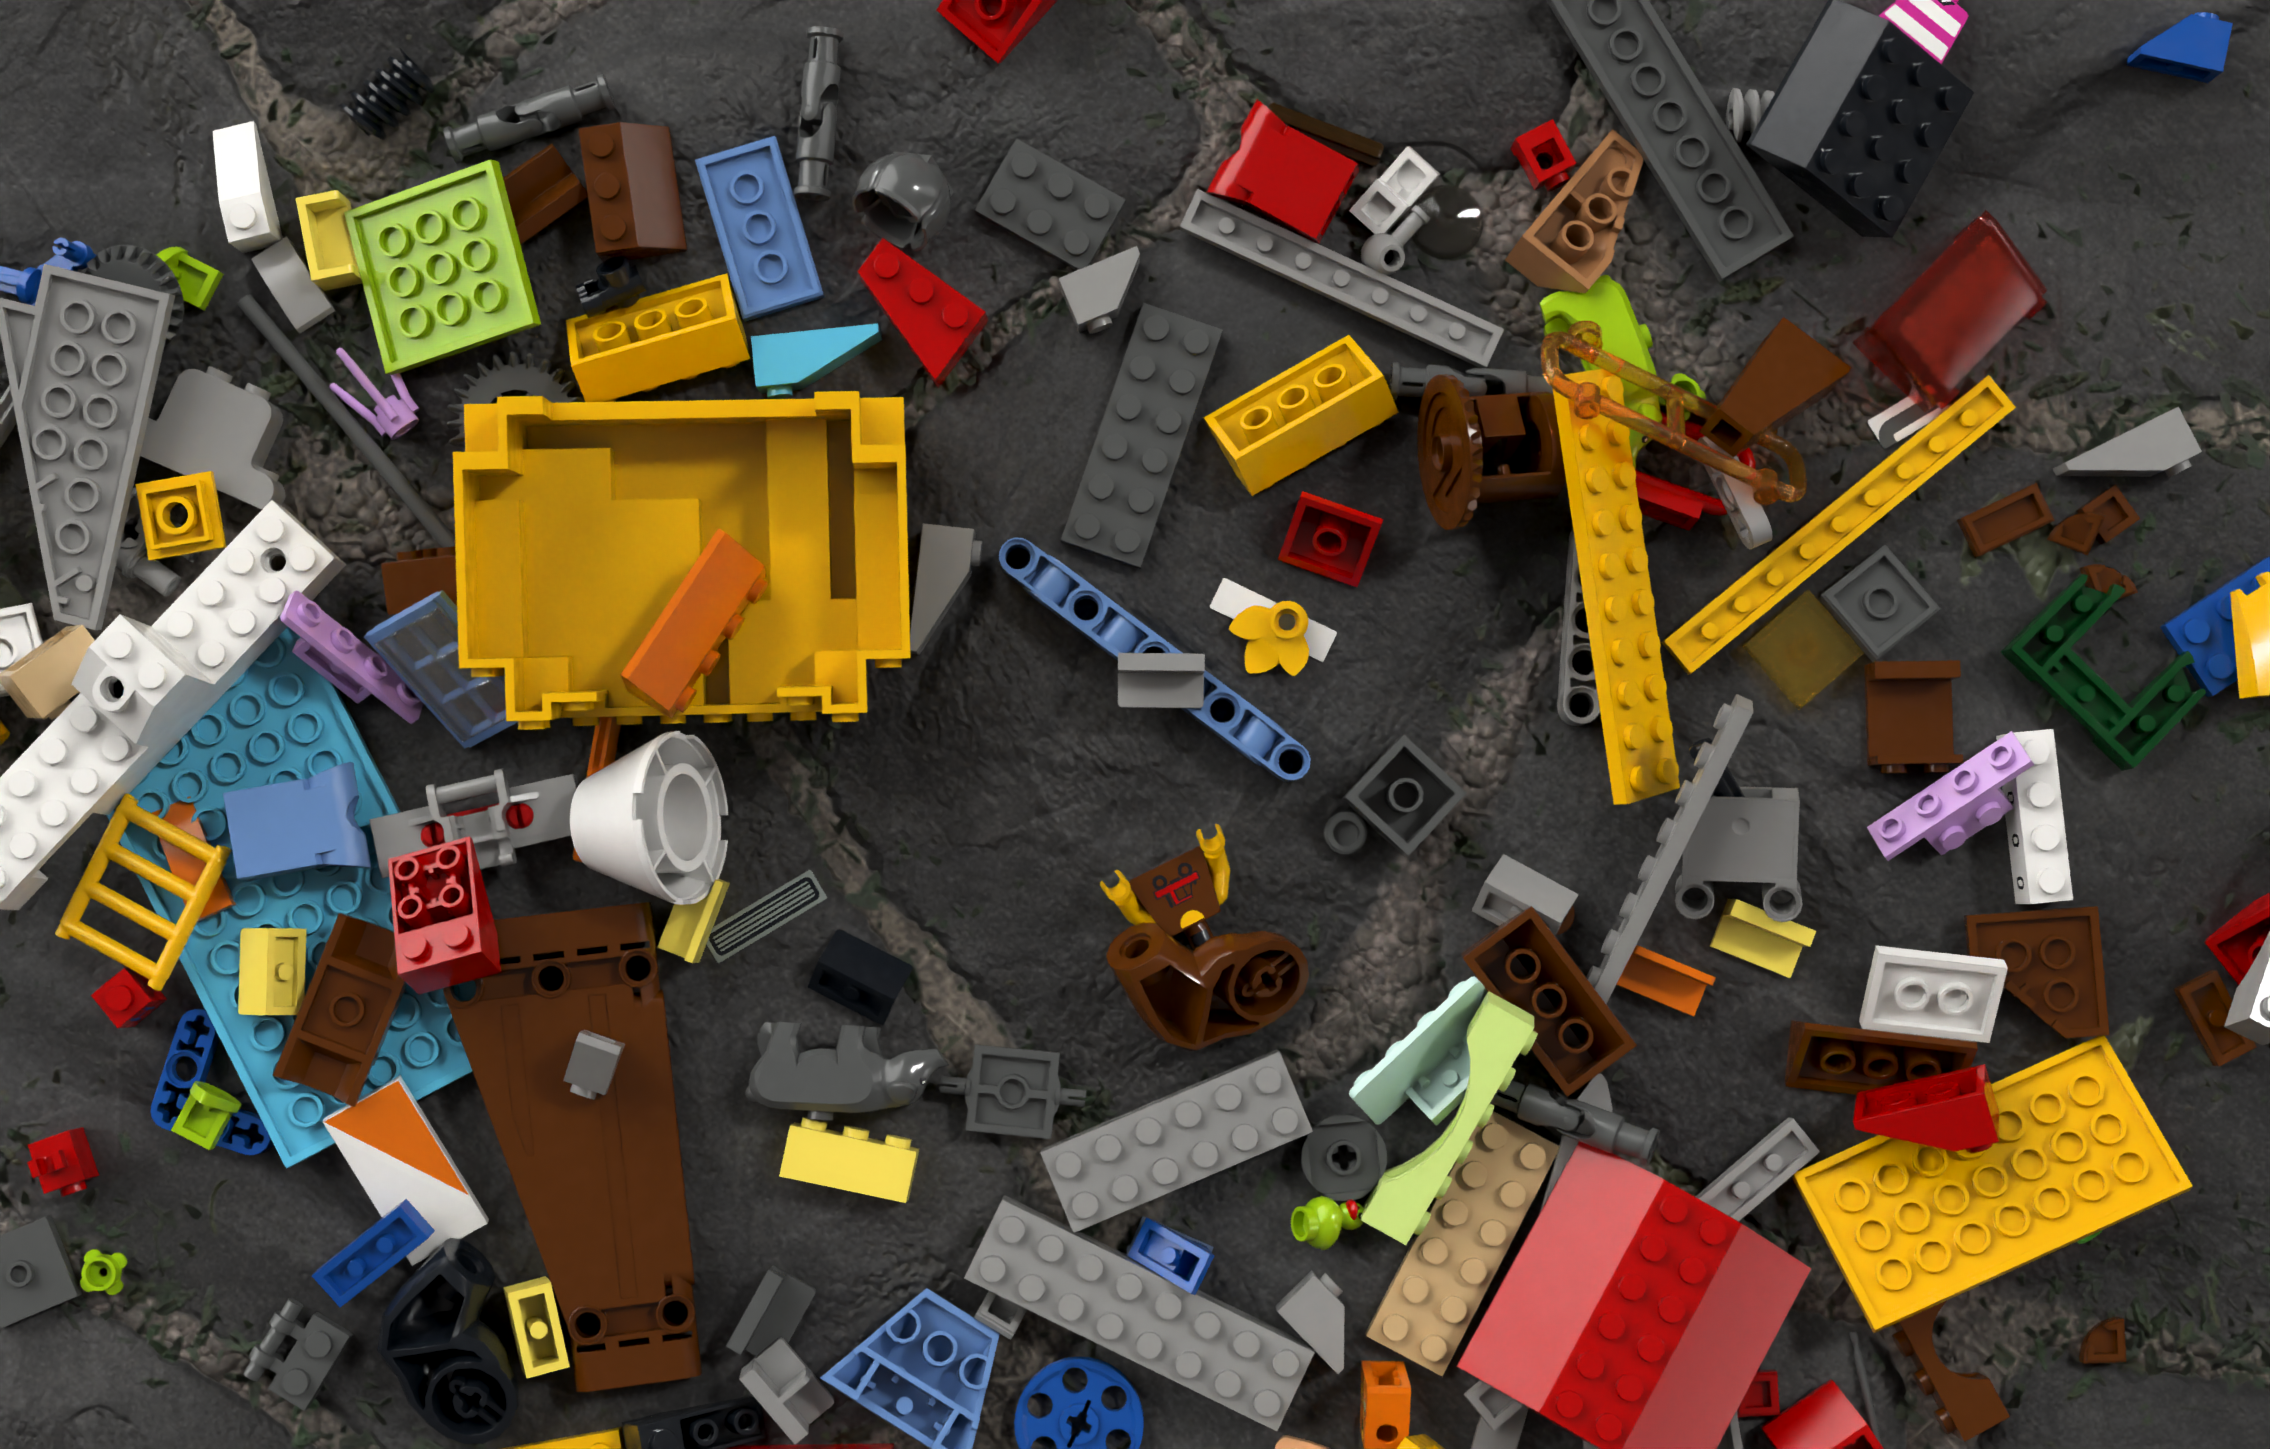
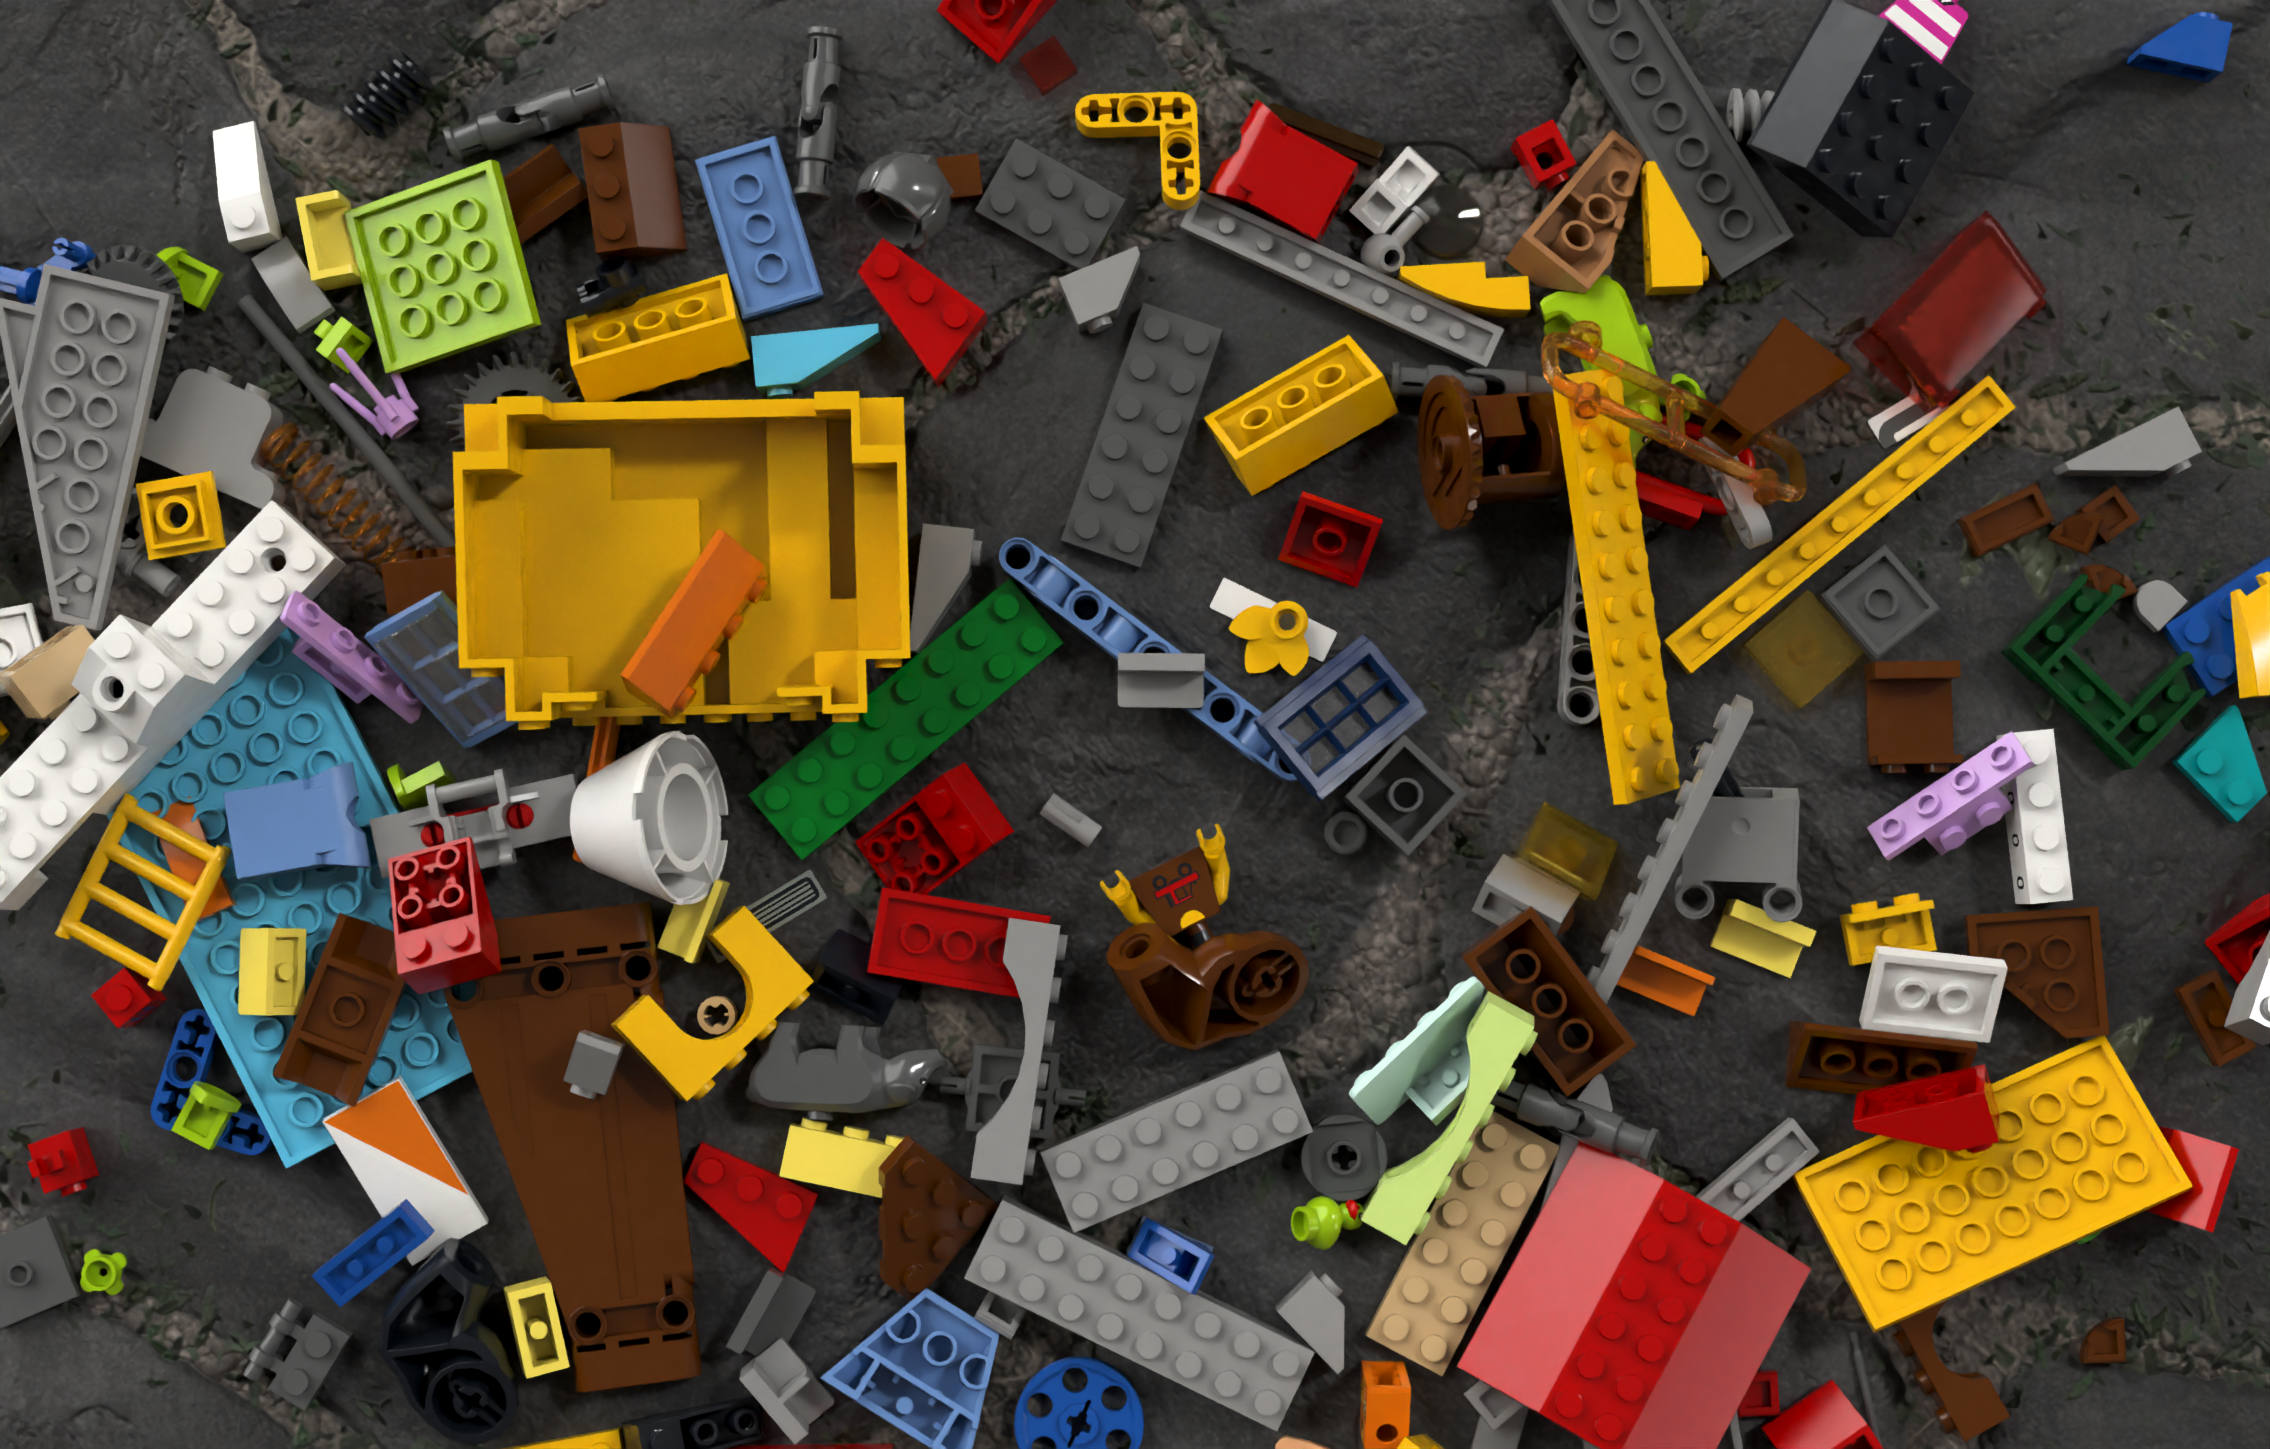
(284, 442): none -> clear orange piece
(343, 336): none -> lime tile
(412, 789): none -> lime tile
(715, 1002): none -> tan bush
(753, 1200): none -> red wing
(771, 985): none -> yellow arch
(906, 719): none -> green plate
(924, 1216): none -> reddish brown plate
(935, 833): none -> red slope
(943, 941): none -> red plate
(963, 176): none -> reddish brown tile
(1003, 1141): none -> light grey arch
(1048, 65): none -> clear red tile
(1071, 820): none -> light grey piece
(1169, 129): none -> yellow beam
(1340, 717): none -> dark blue piece
(1469, 289): none -> yellow slope
(1567, 851): none -> clear yellow slope
(1669, 242): none -> yellow slope
(1898, 926): none -> yellow bracket
(2157, 603): none -> light grey tile
(2209, 1171): none -> slope
(2224, 766): none -> teal wing

